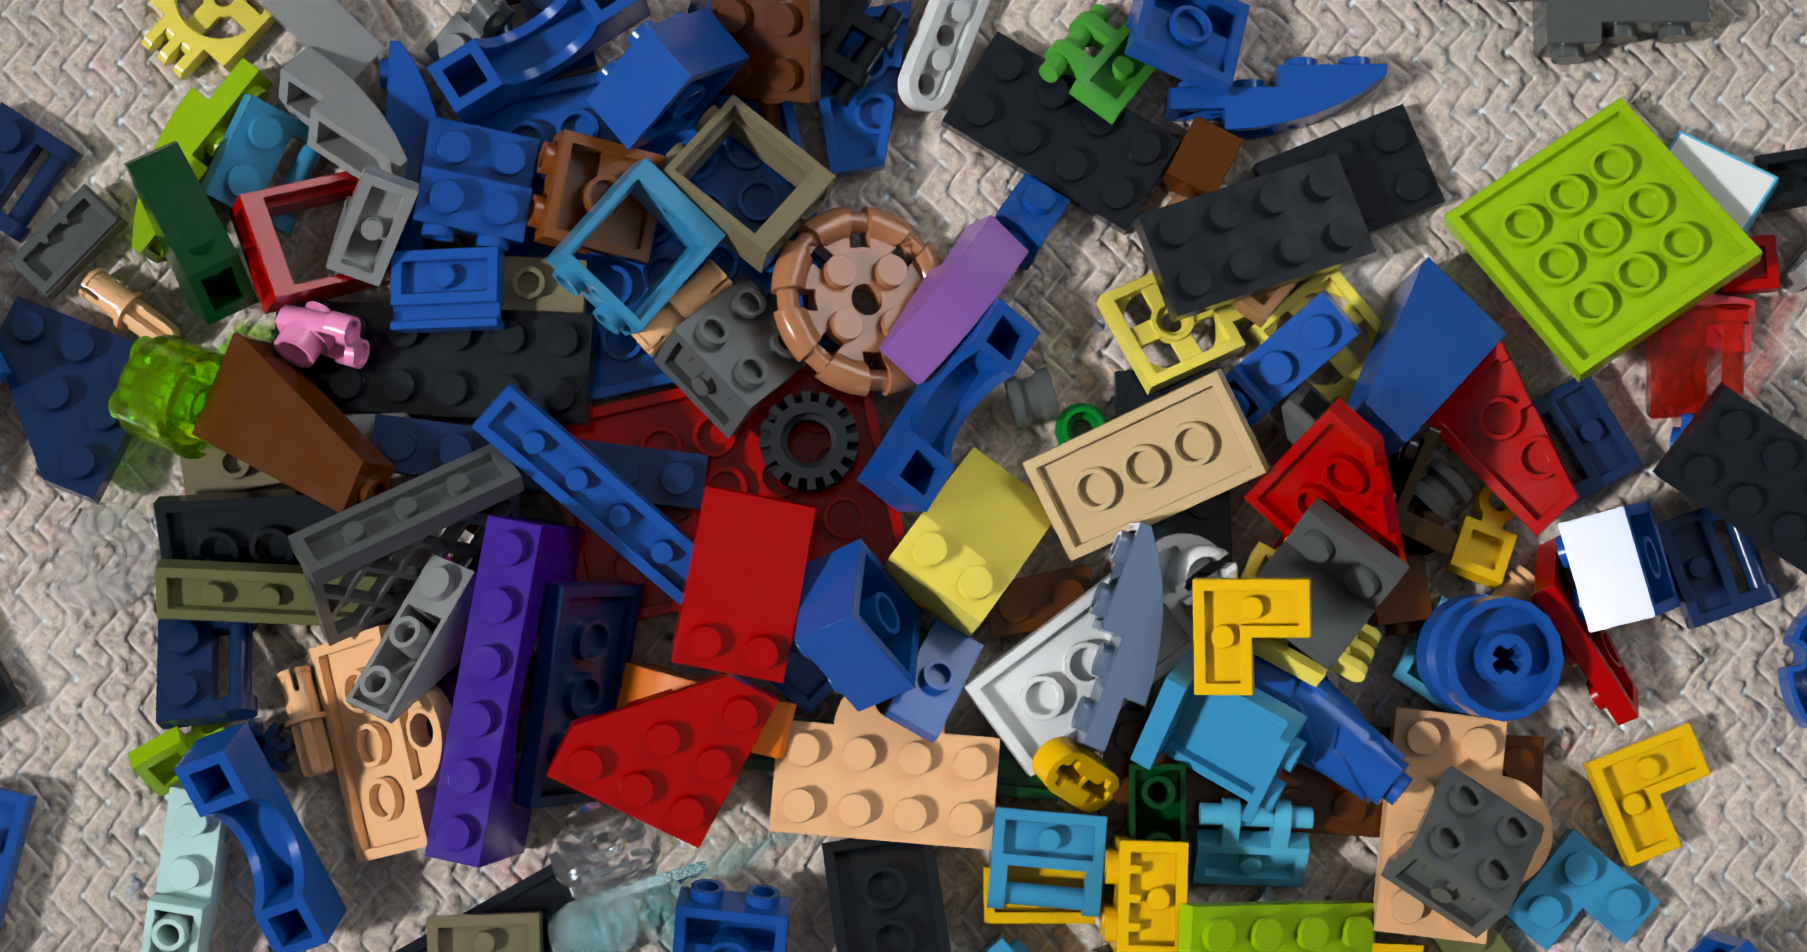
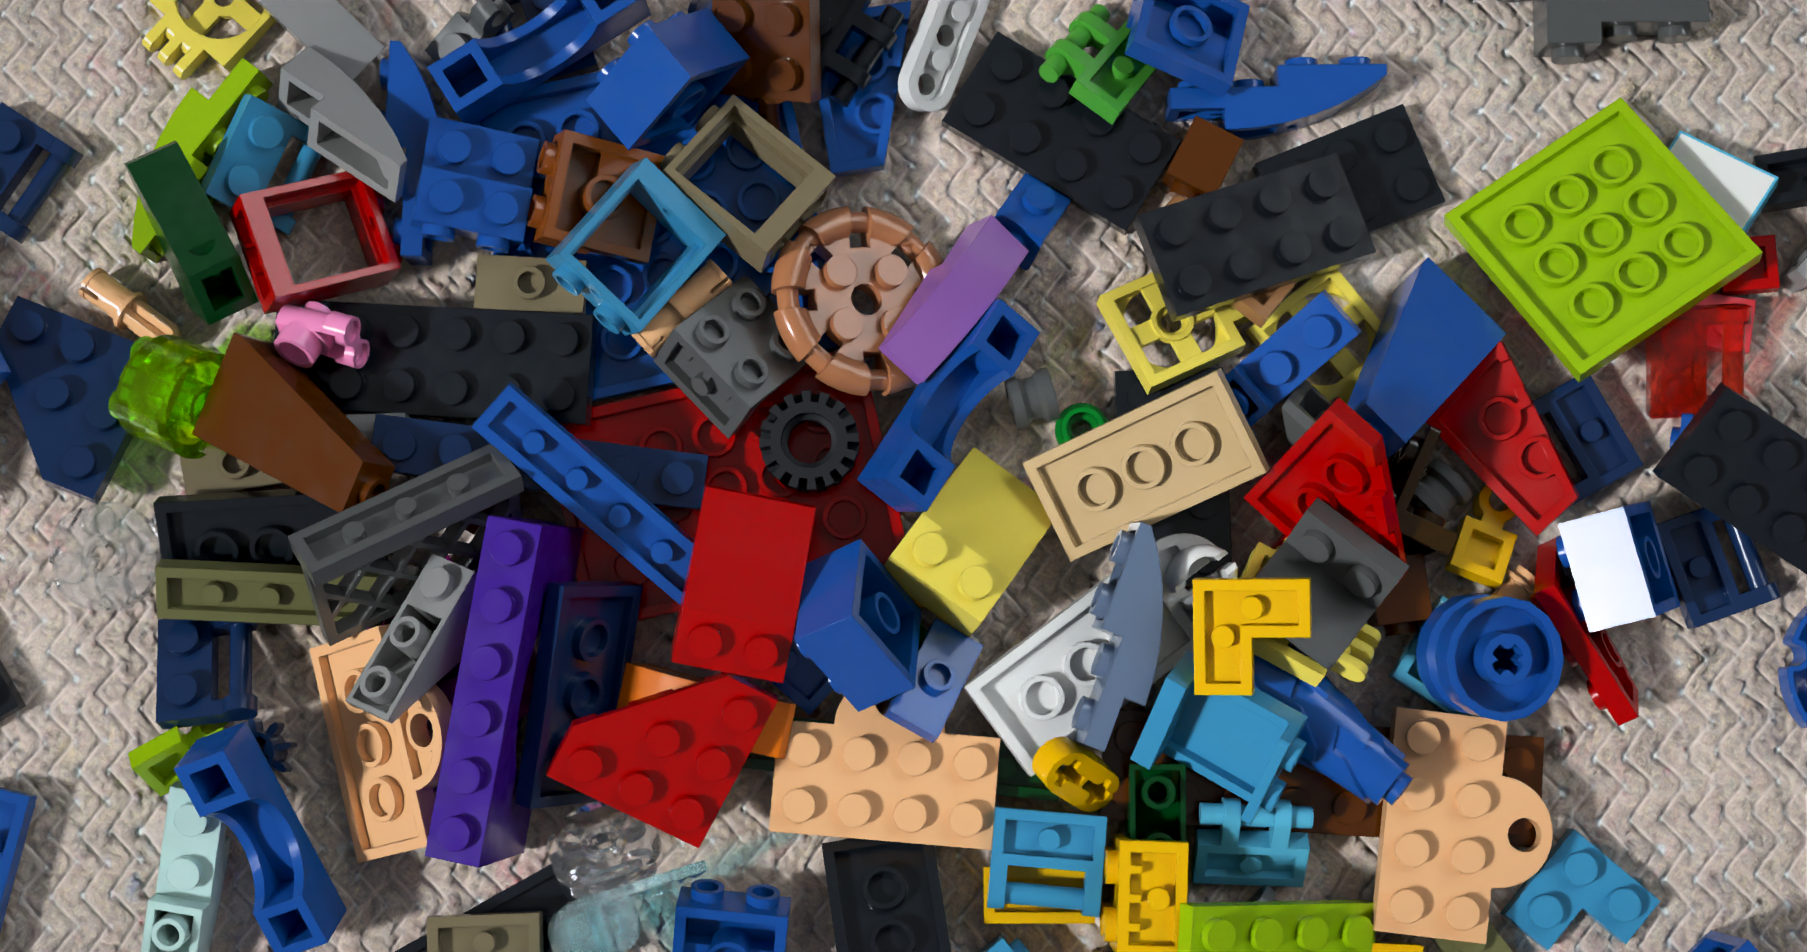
(68, 242): dark grey plate -> none
(306, 722): light nougat axle -> none
(371, 225): light grey slope -> none
(447, 290): blue plate -> none
(1036, 599): reddish brown plate -> none
(1466, 854): dark grey bracket -> none
(1630, 788): yellow plate -> none

